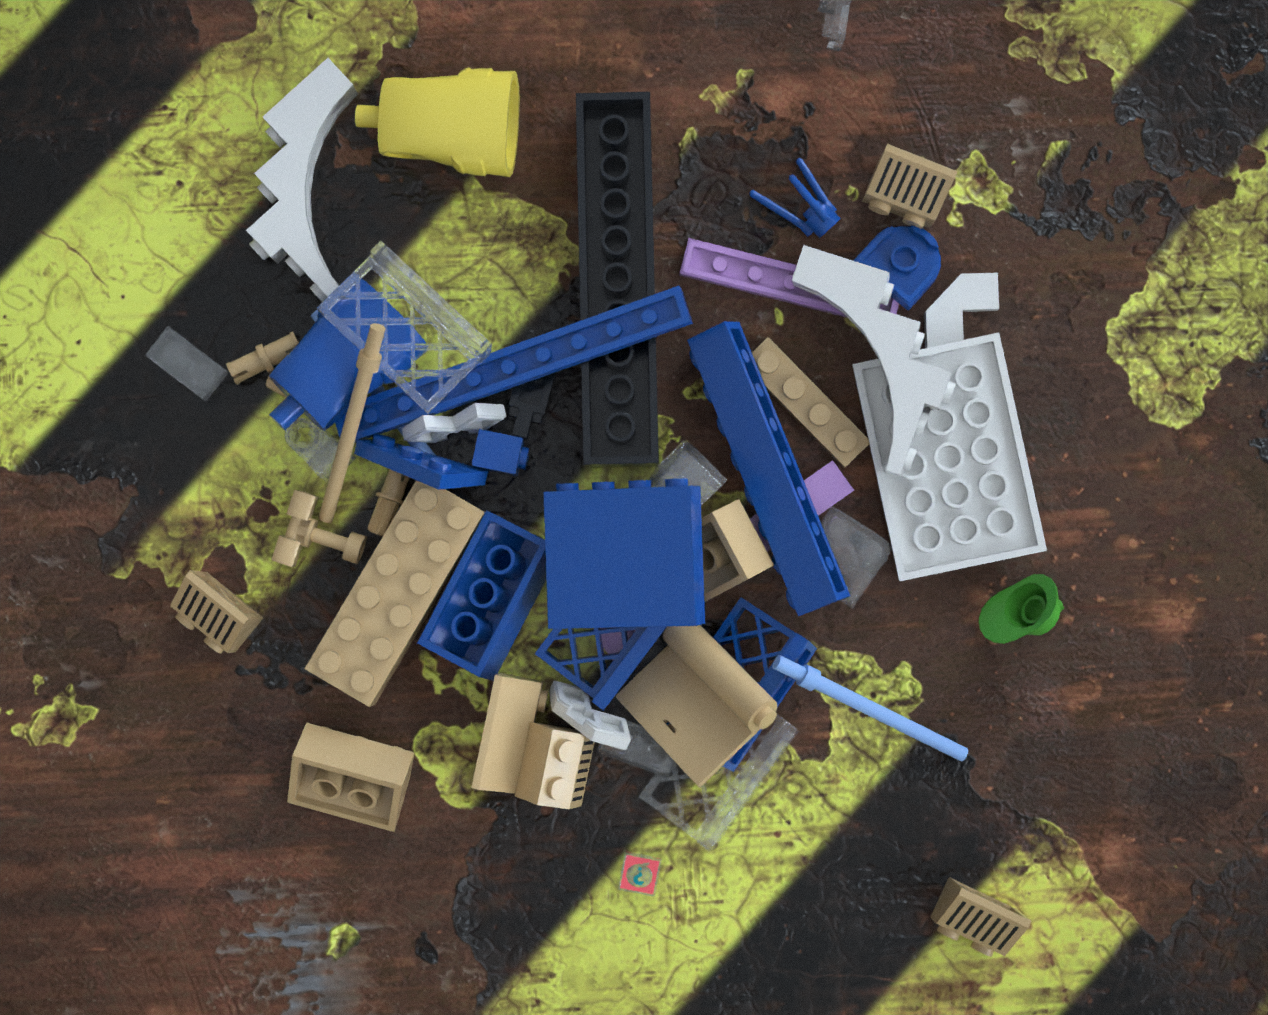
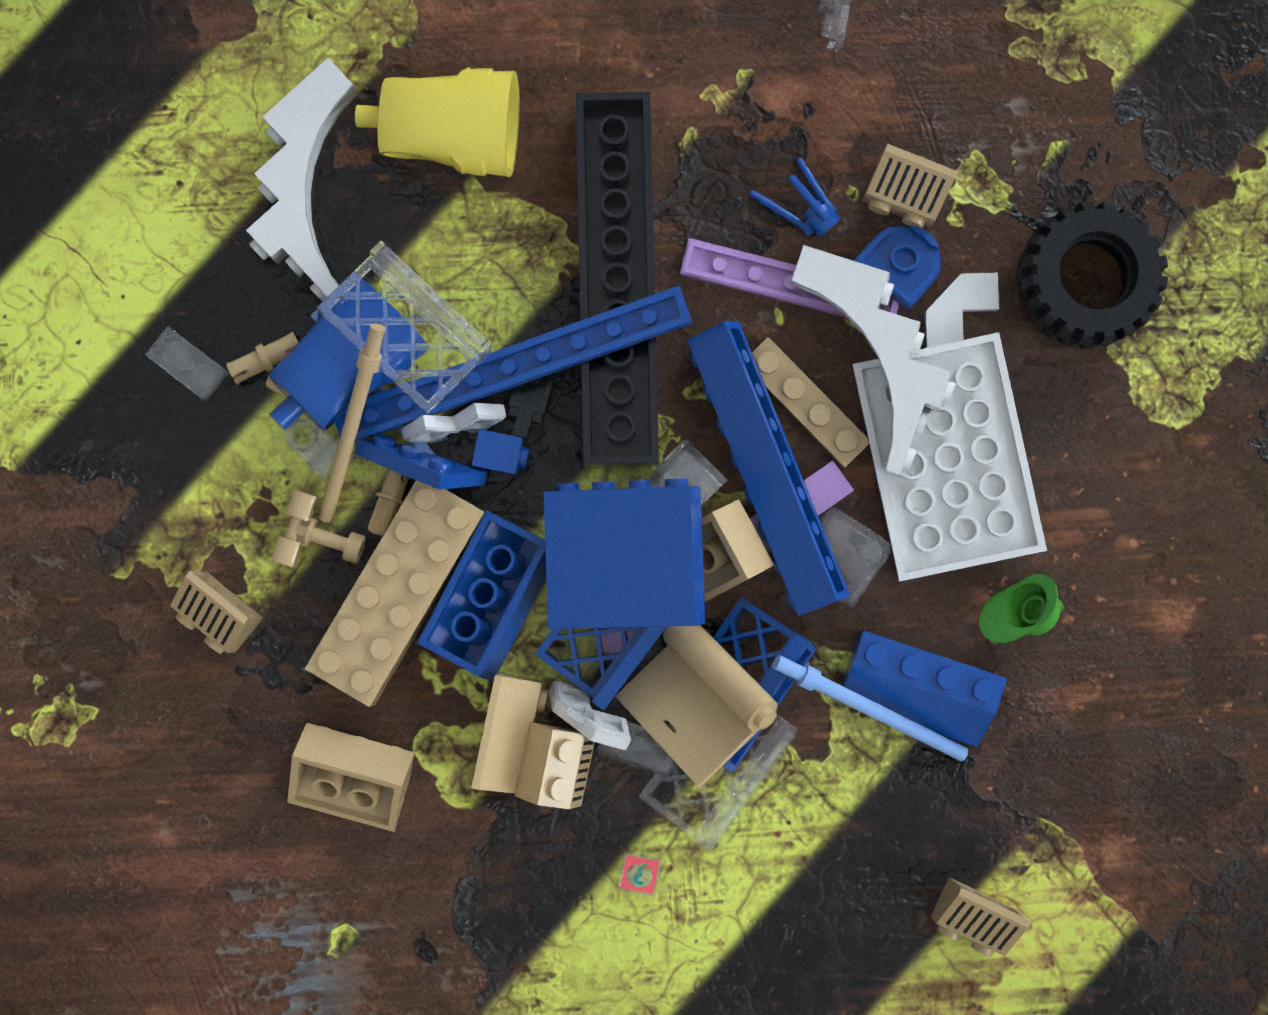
(924, 687): none -> blue slope
(1131, 249): none -> black tyre

